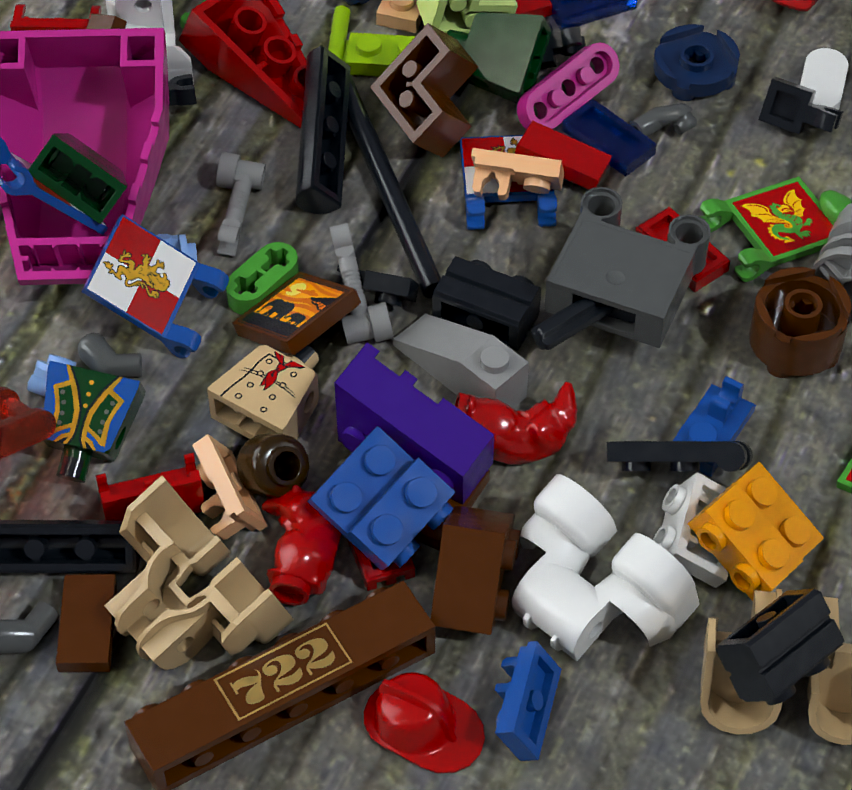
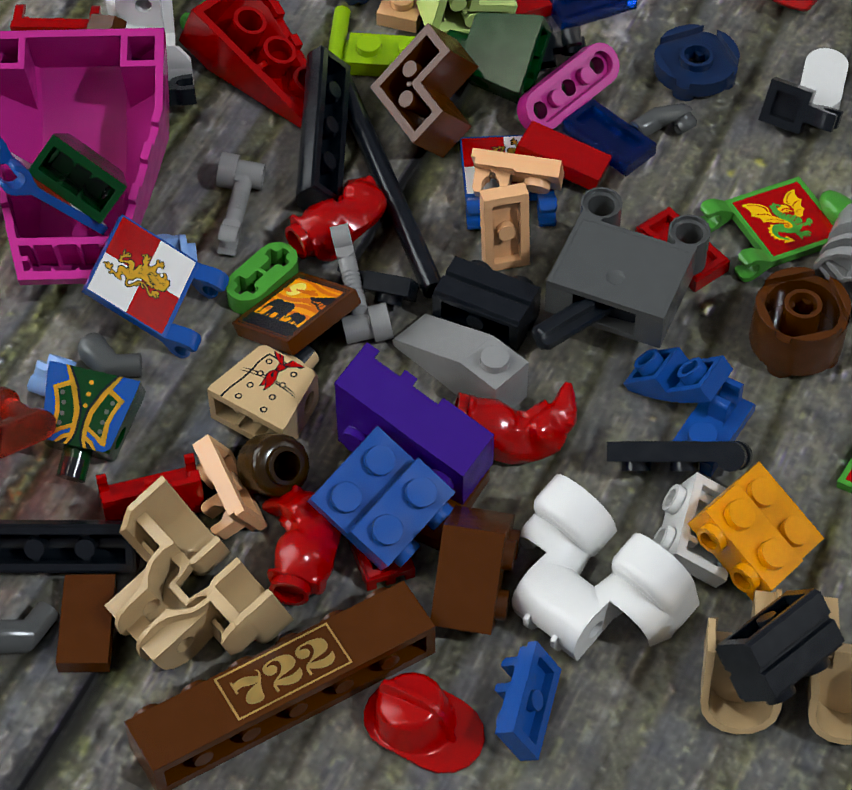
(359, 206): none -> red animal
(505, 226): none -> light nougat plate
(675, 378): none -> blue slope

